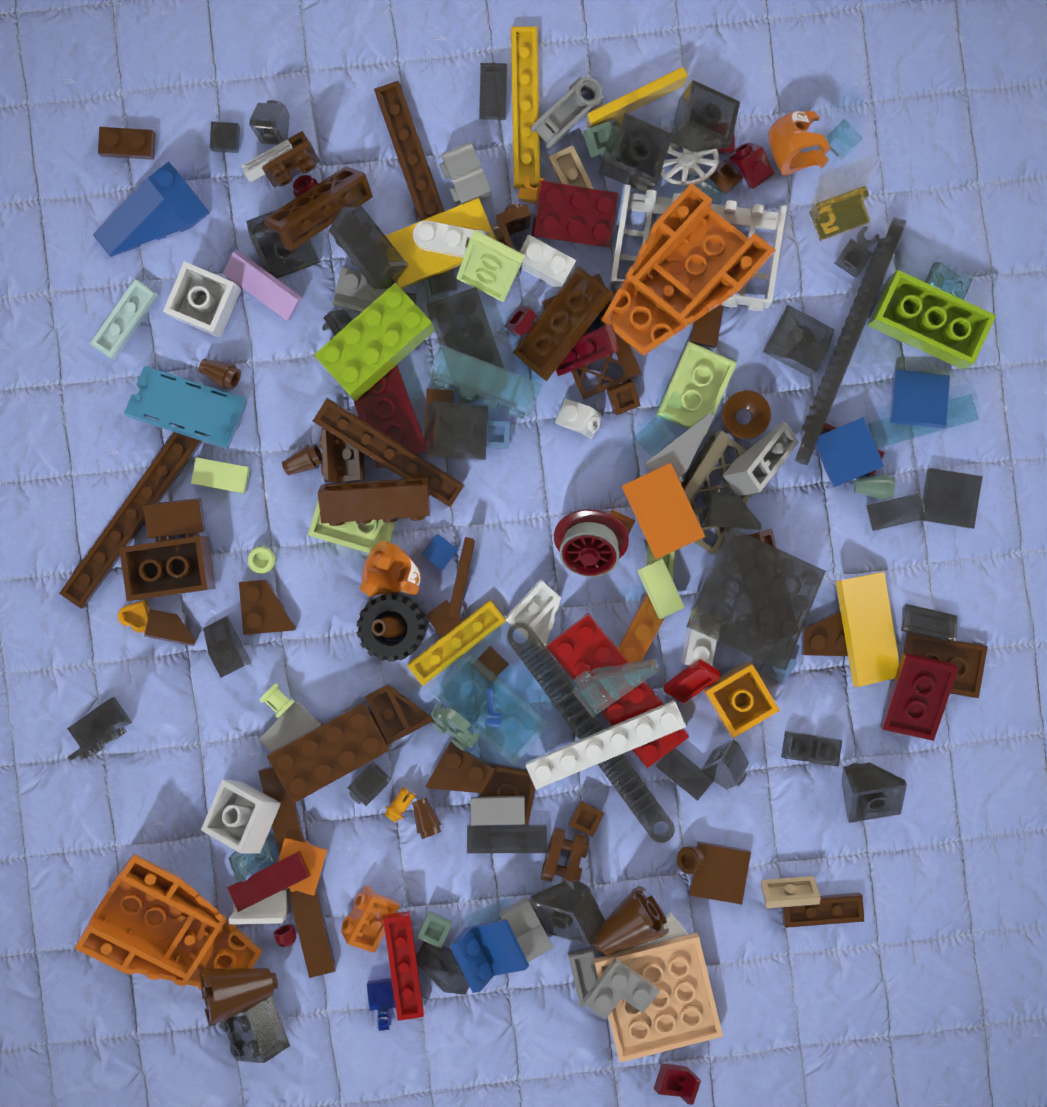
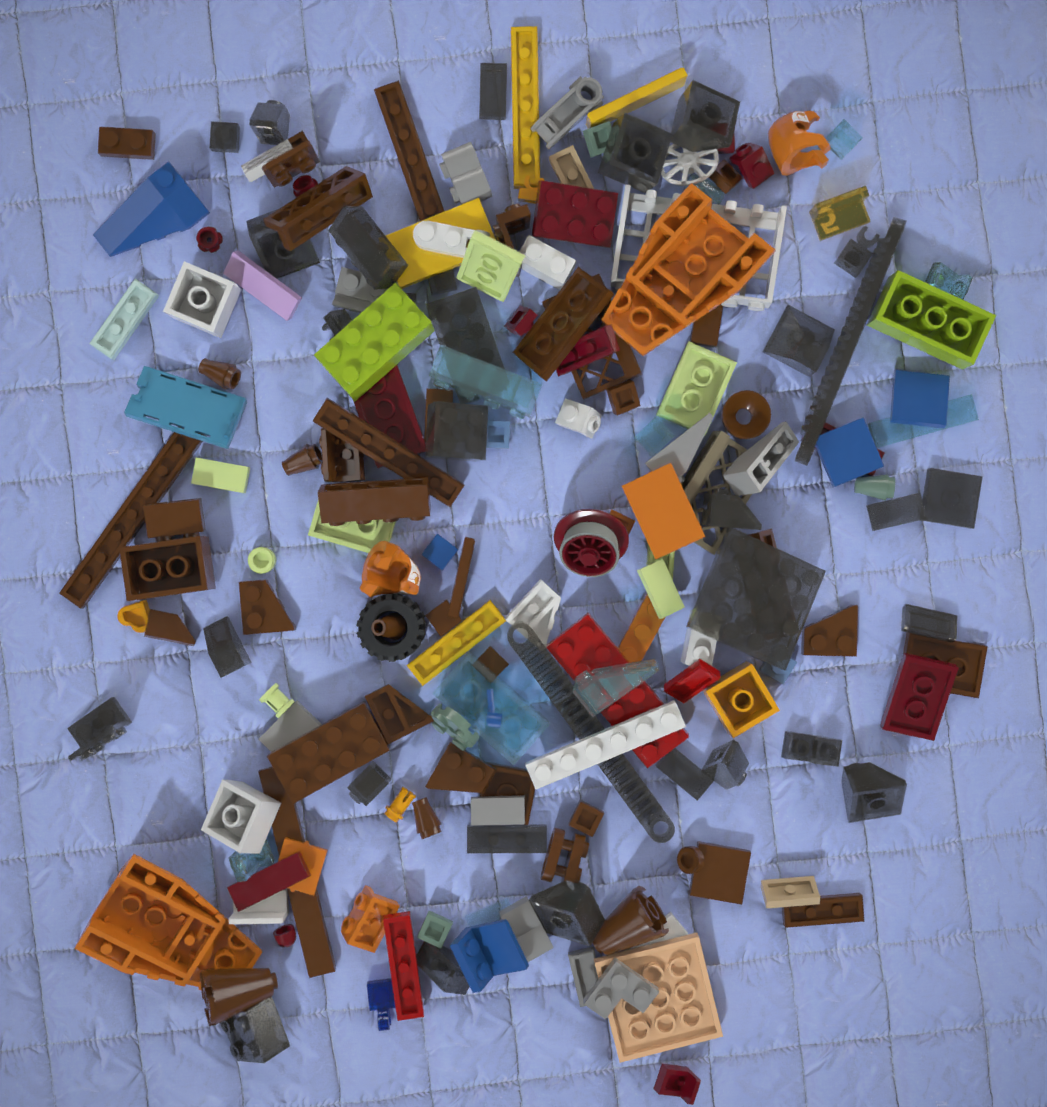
(209, 232): none -> dark red plate
(868, 628): yellow tile -> none

